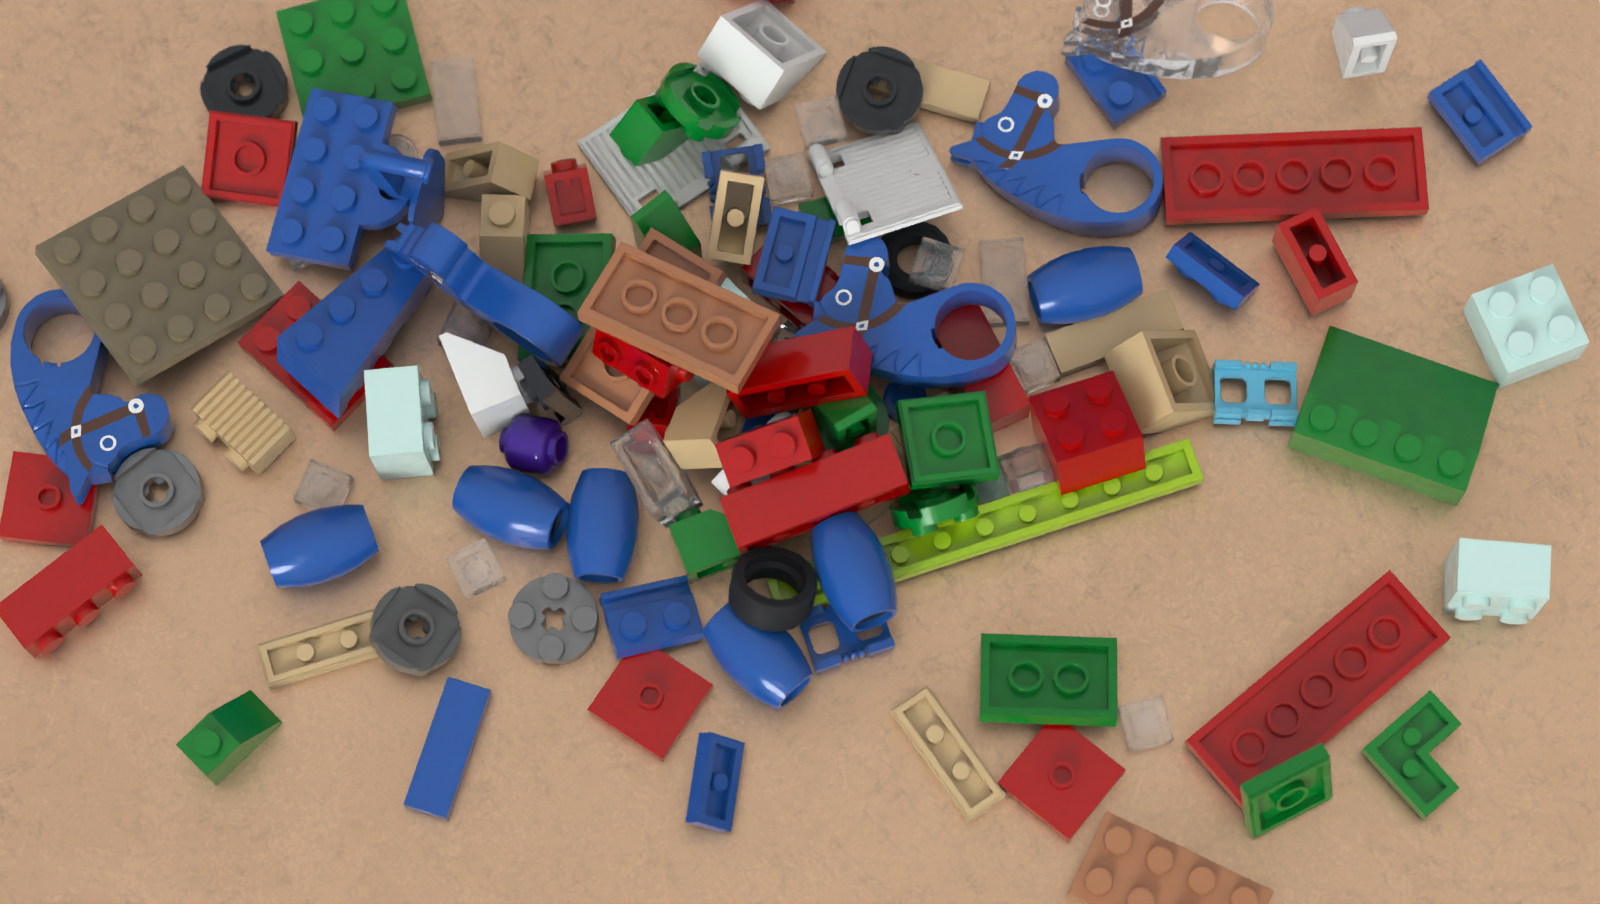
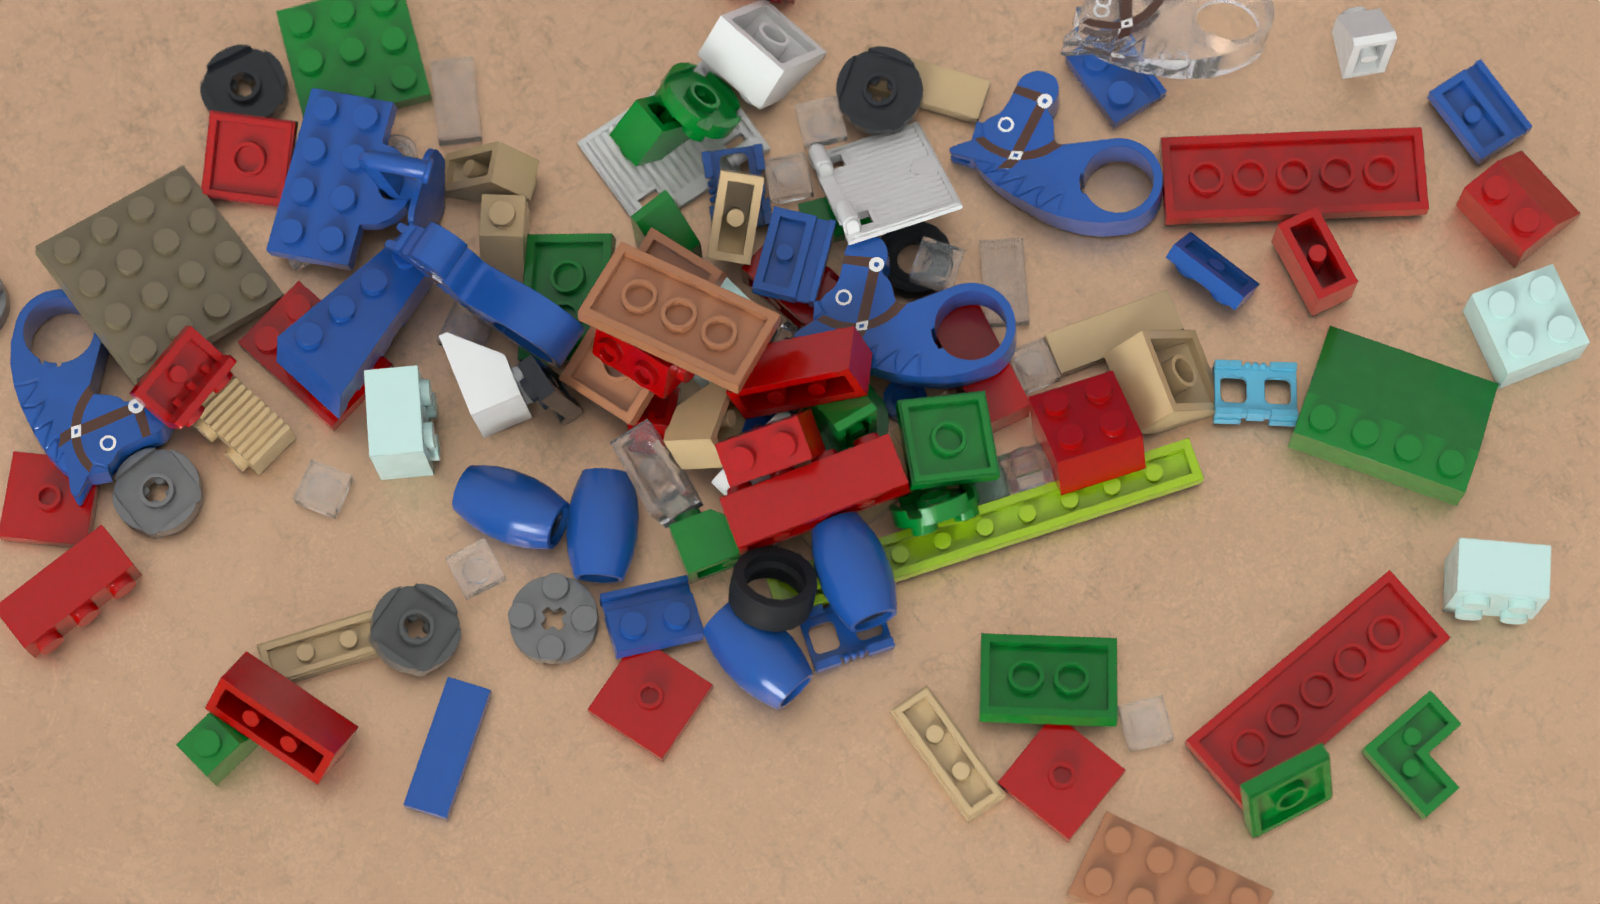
(183, 379): none -> red bracket
(281, 717): none -> red brick
(319, 546): blue piece -> none
(534, 444): dark purple head -> none
(569, 192): red bracket -> none
(714, 782): blue plate -> none
(1084, 284): blue piece -> none
(1516, 207): none -> red slope

